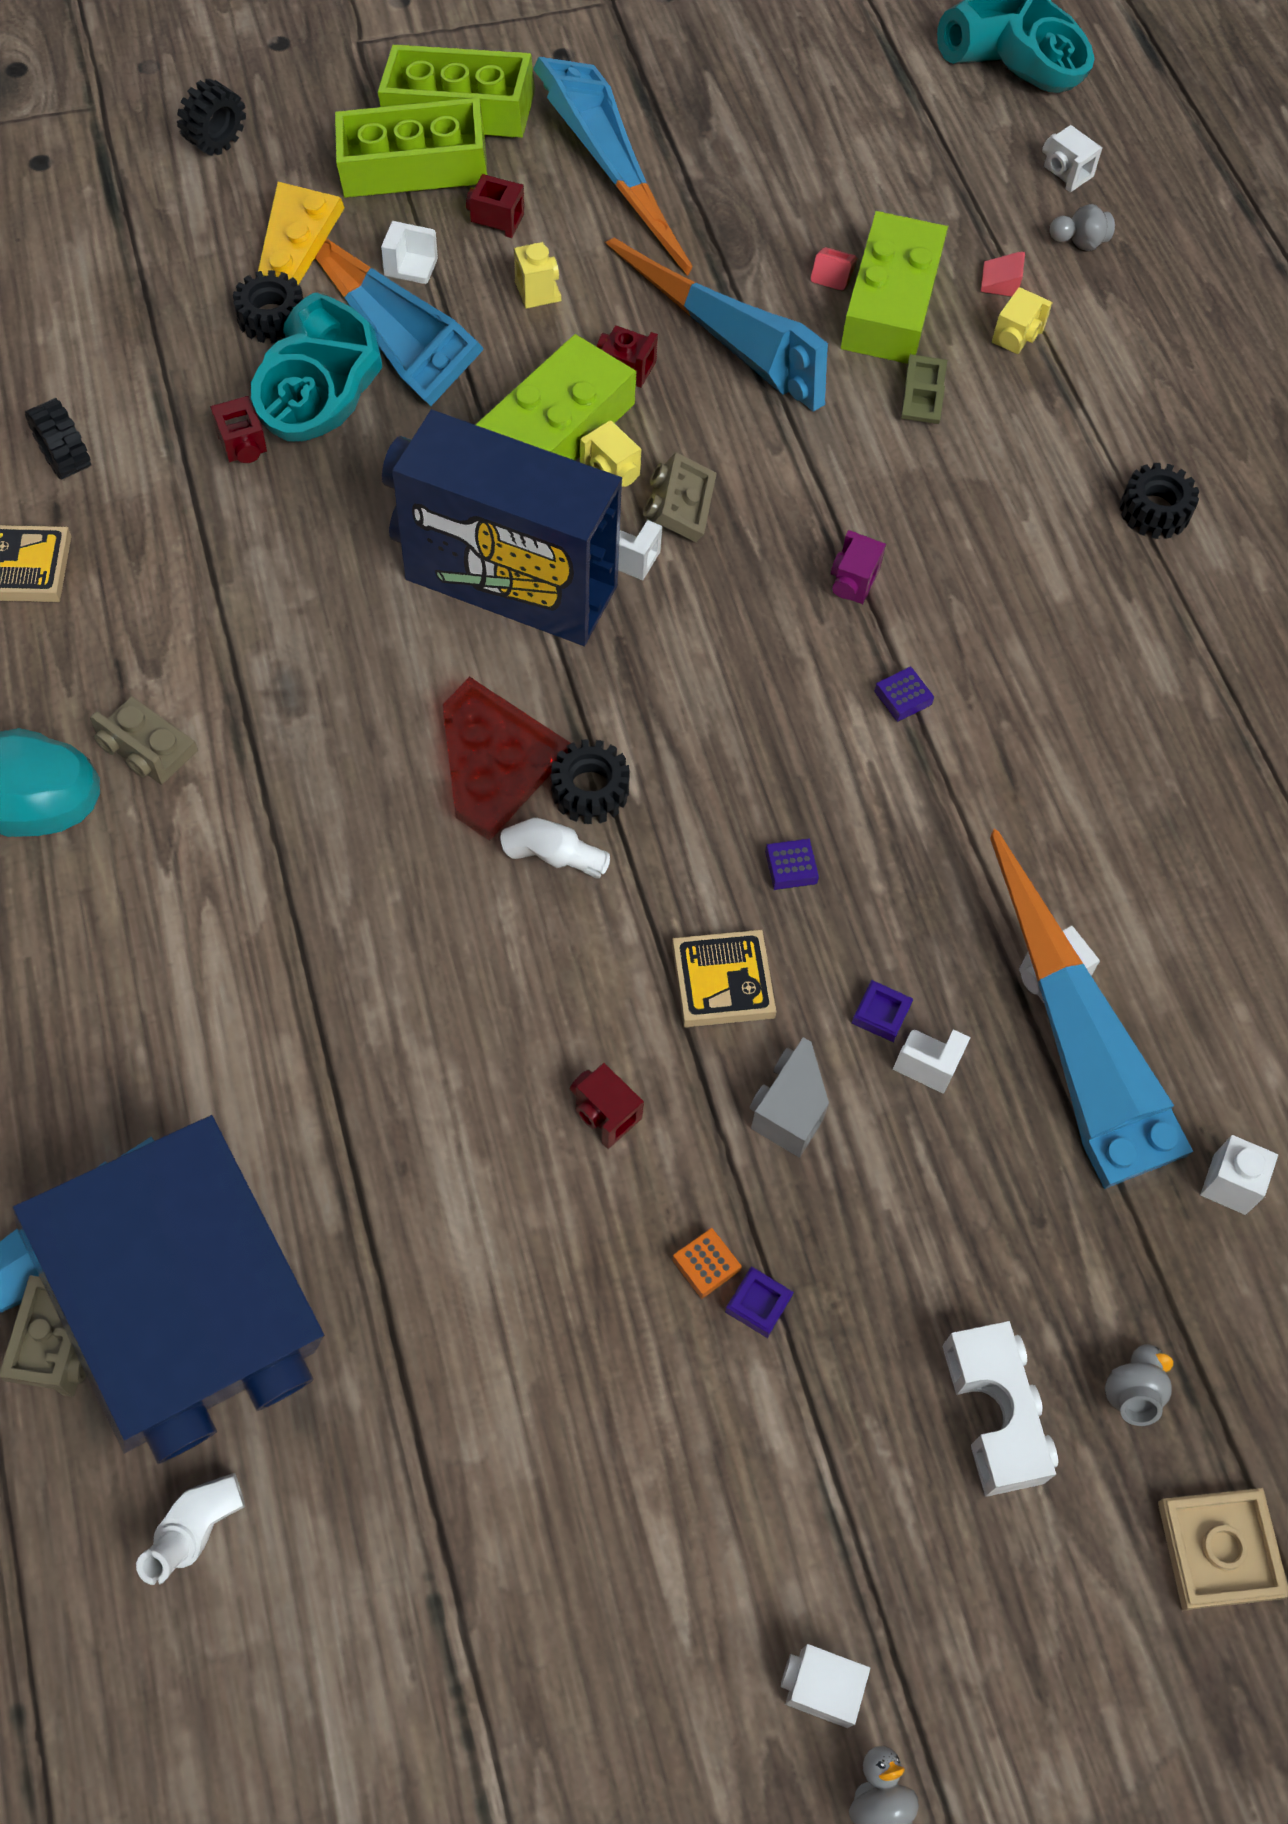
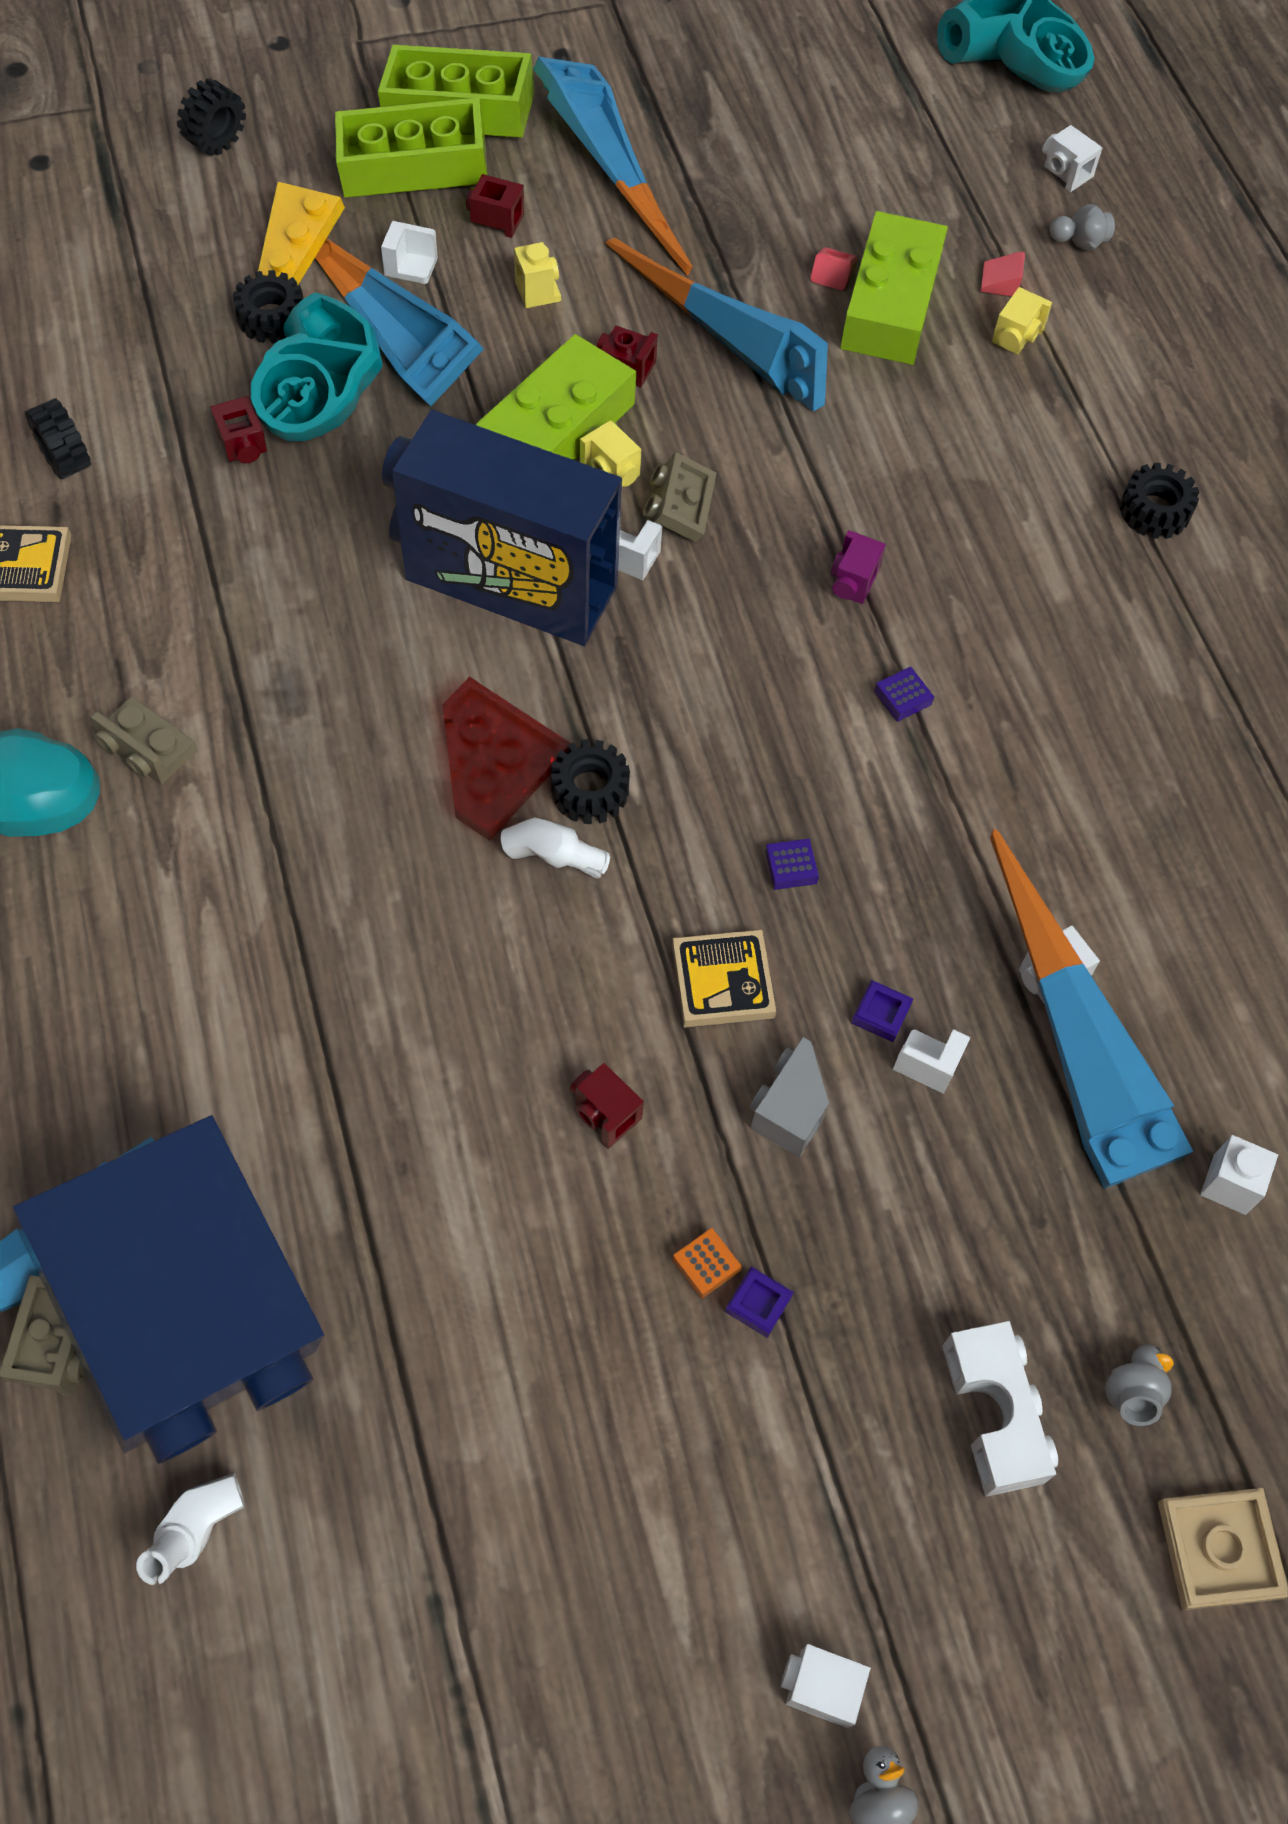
(924, 389): olive slope -> none

